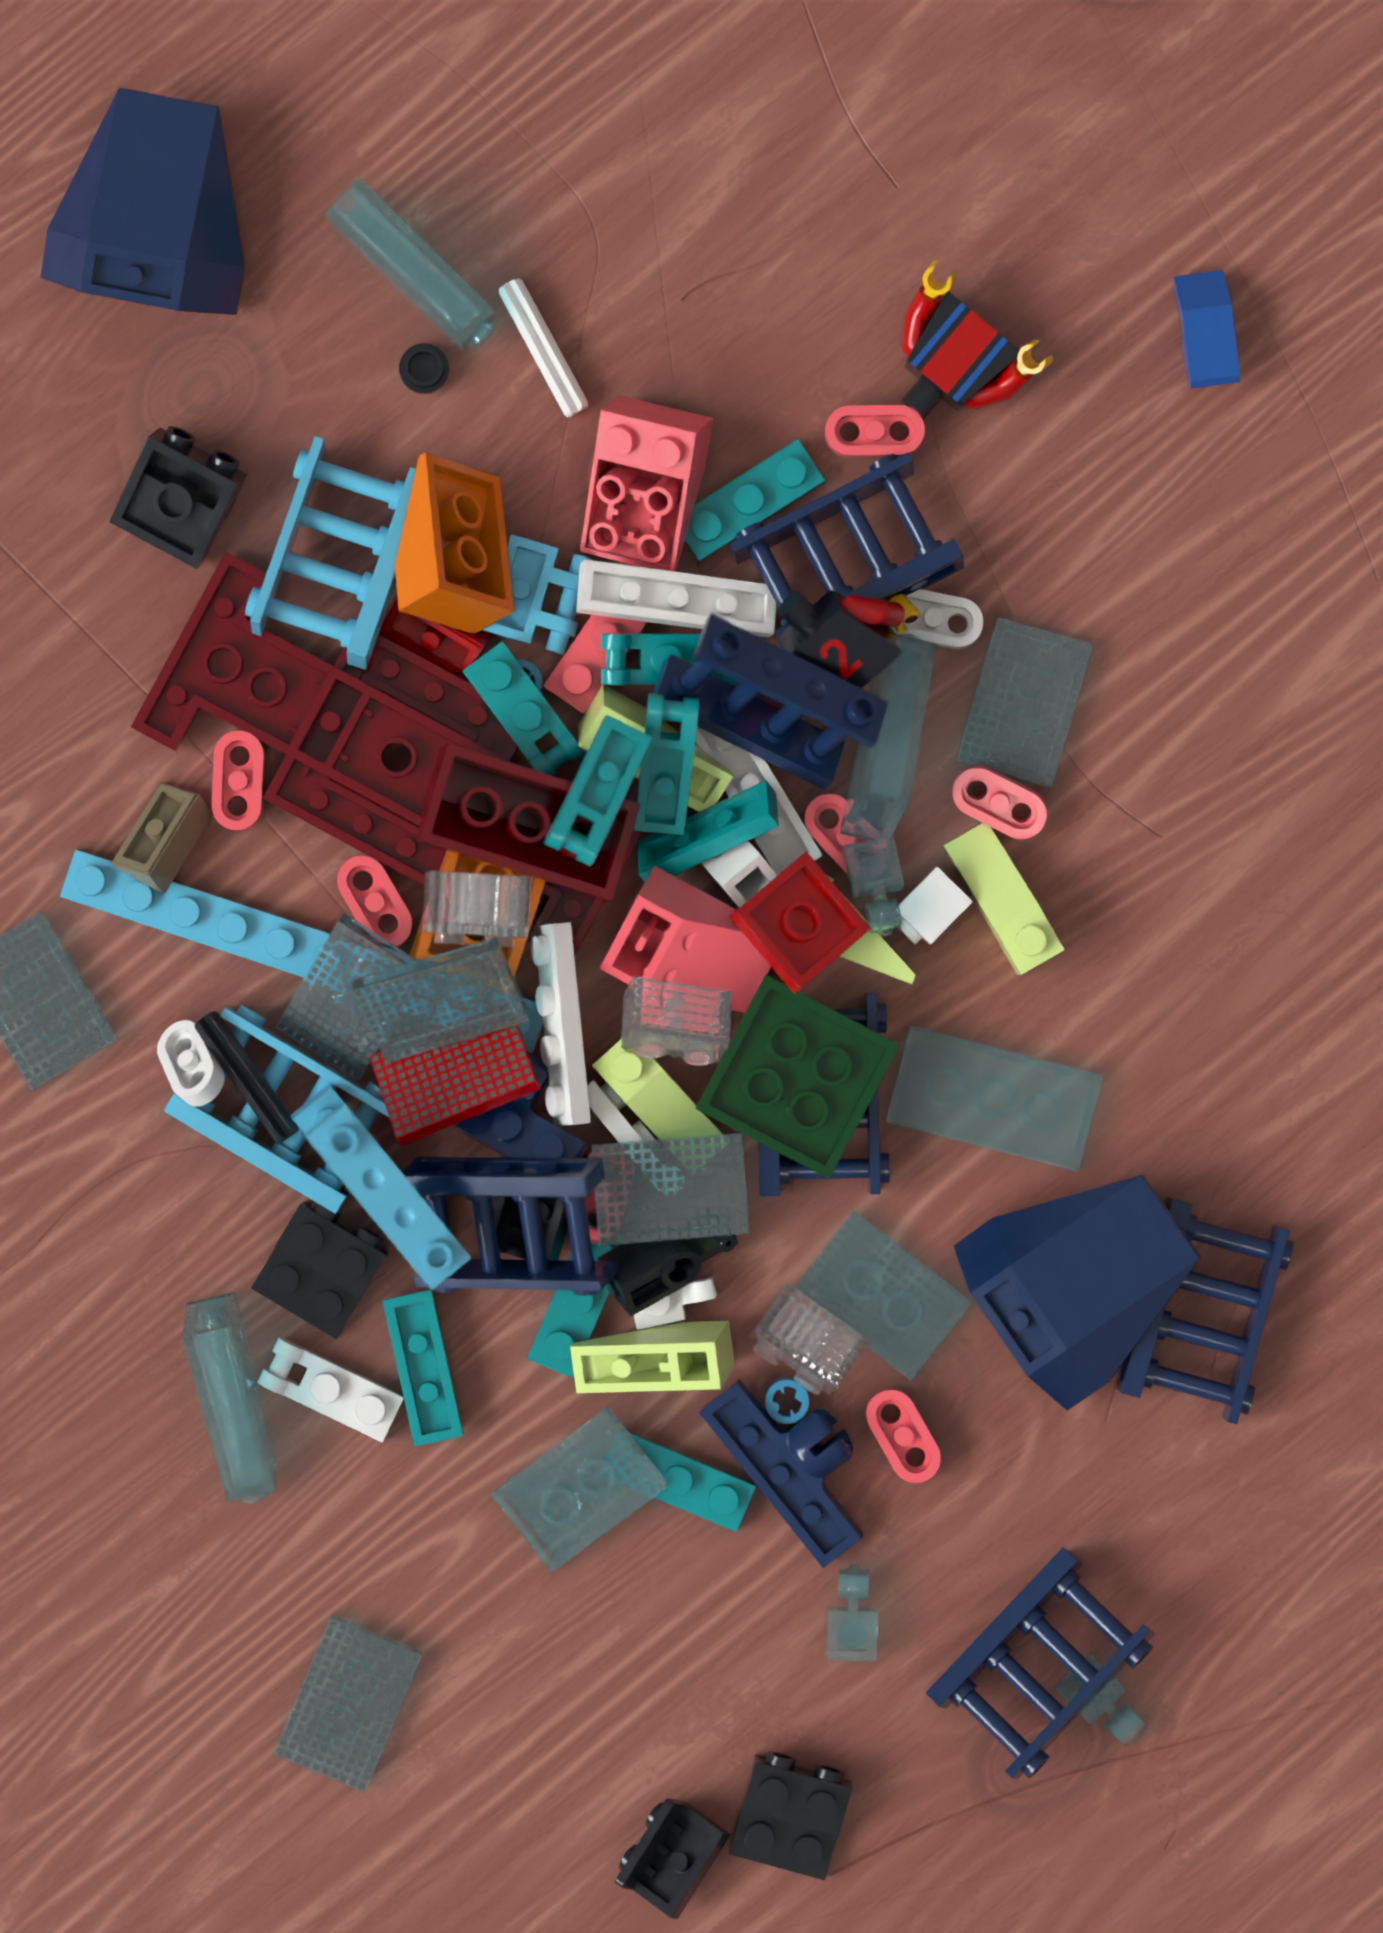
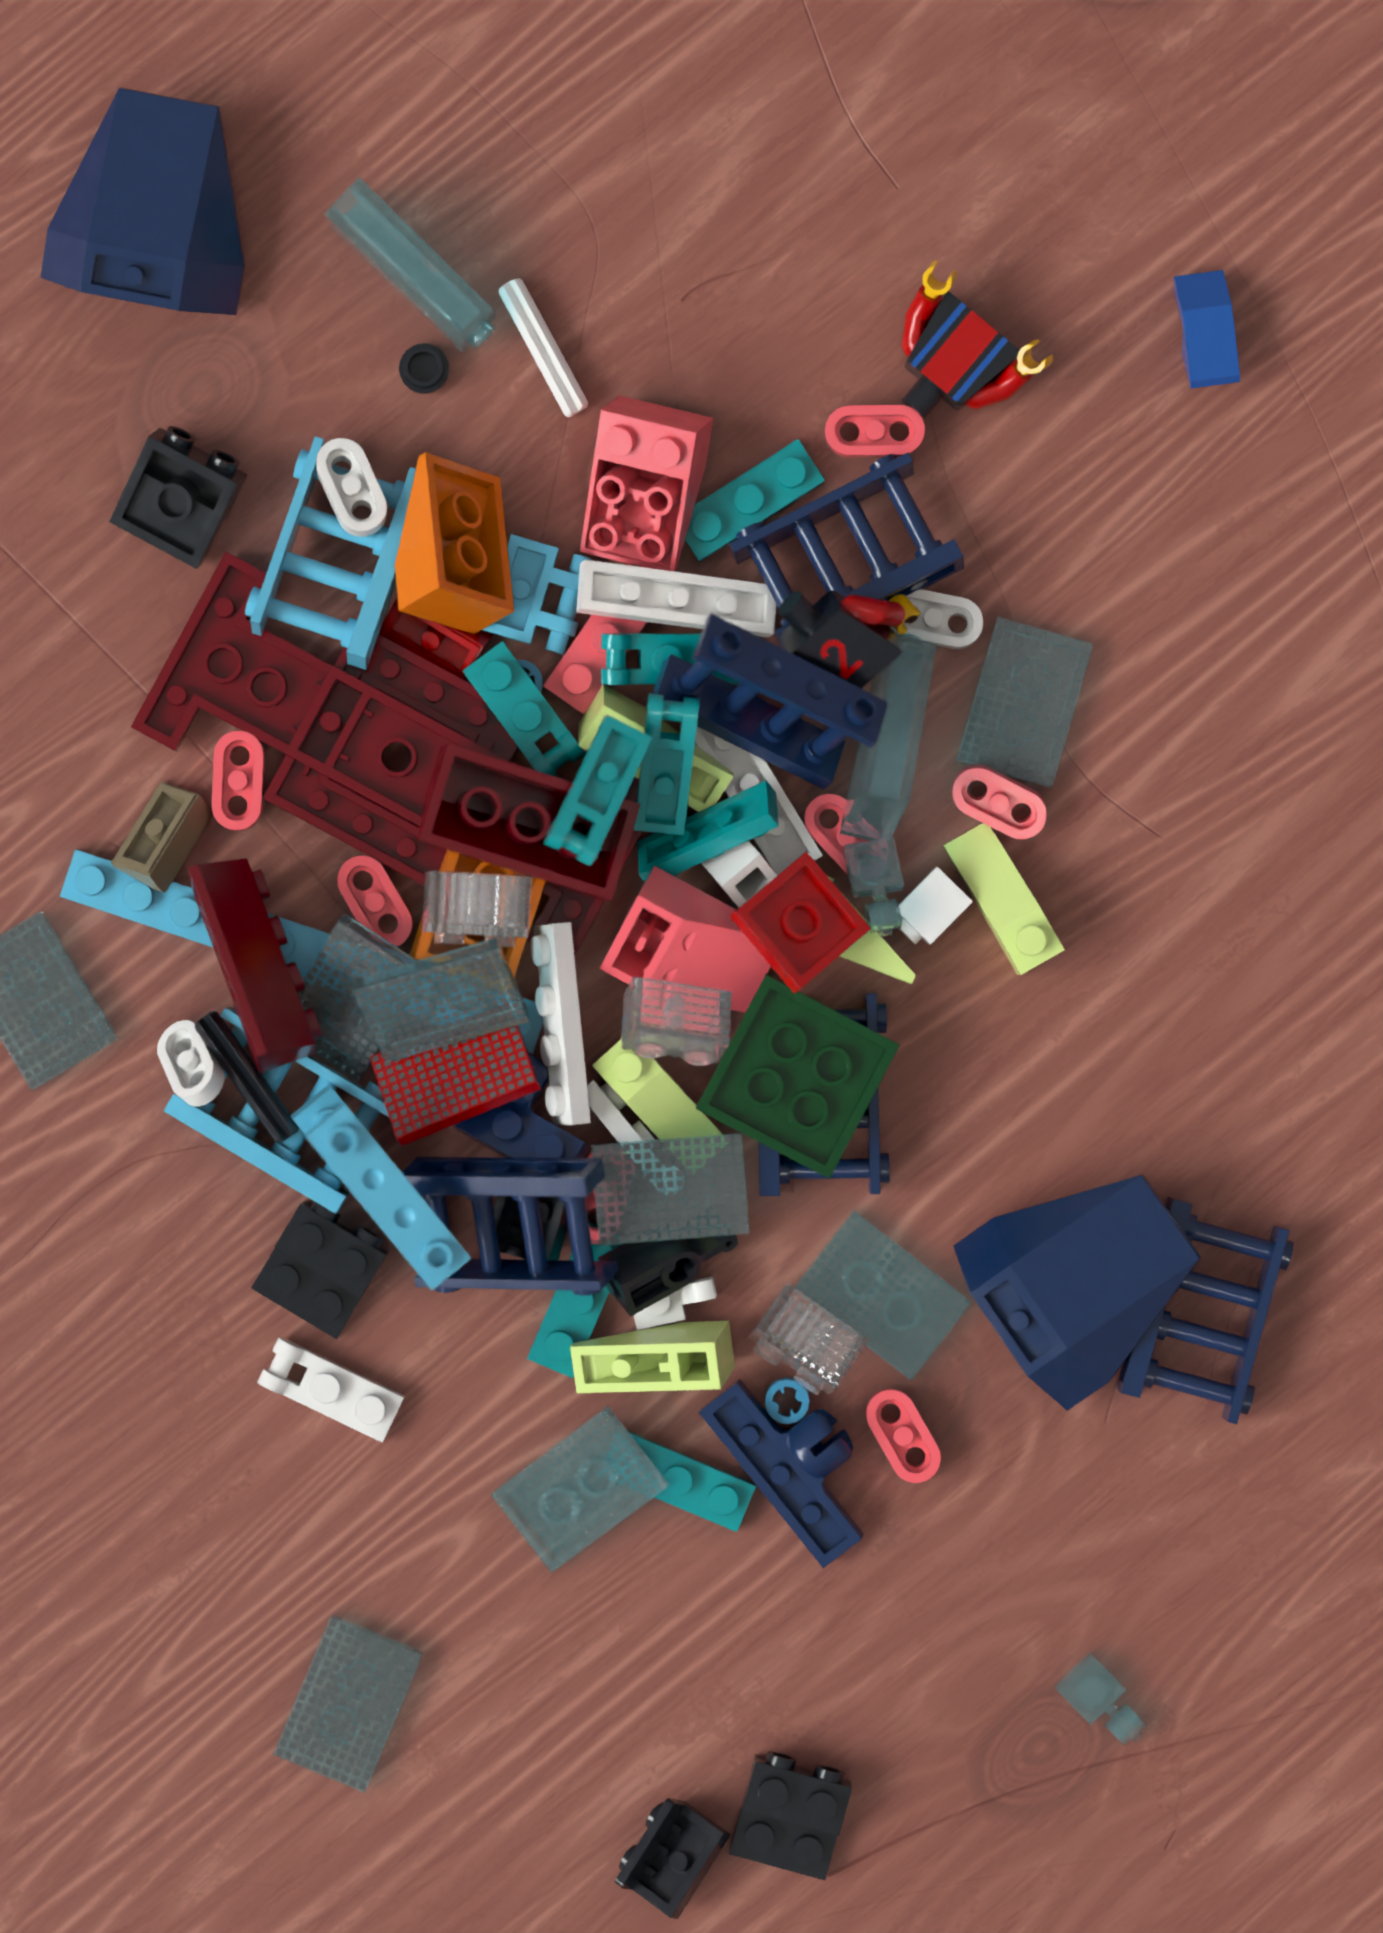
(230, 1397): clear light blue slope -> none
(253, 963): none -> dark red slope
(352, 489): none -> white plate
(423, 1367): teal plate -> none
(850, 1628): clear light blue plate -> none
(994, 1098): clear light blue tile -> none
(1027, 1615): dark blue fence -> none

